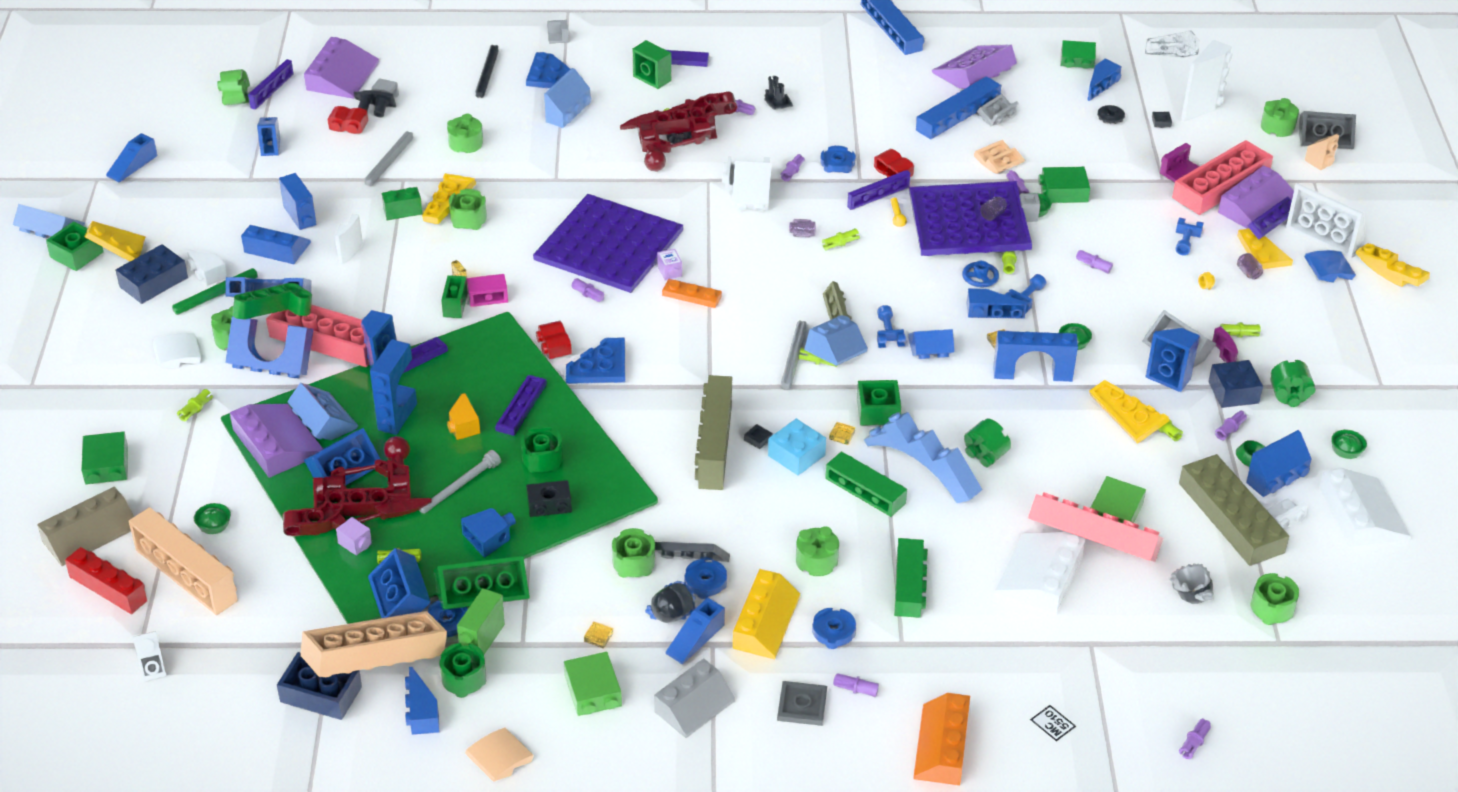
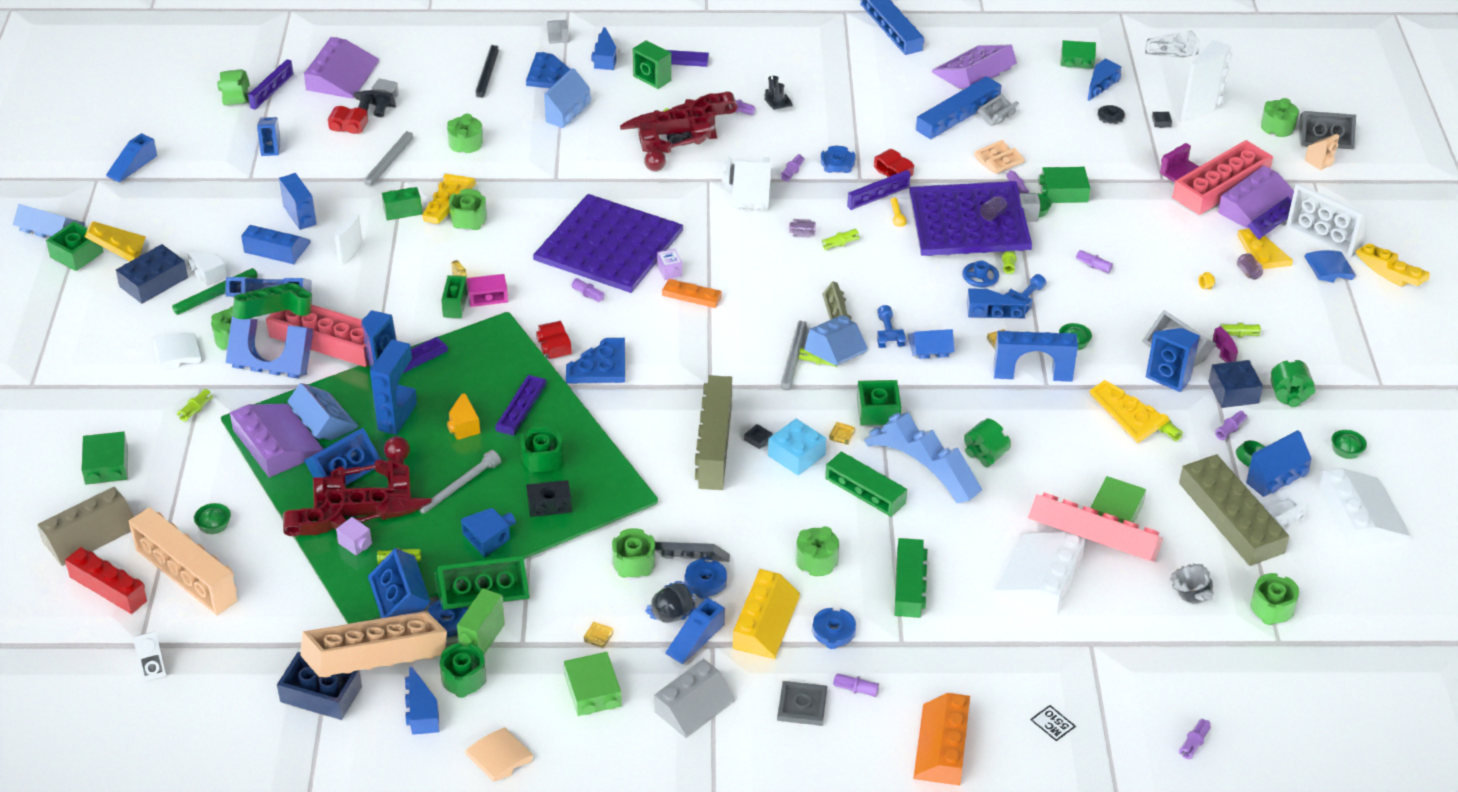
(605, 52): none -> blue slope
(1184, 246): bar -> none

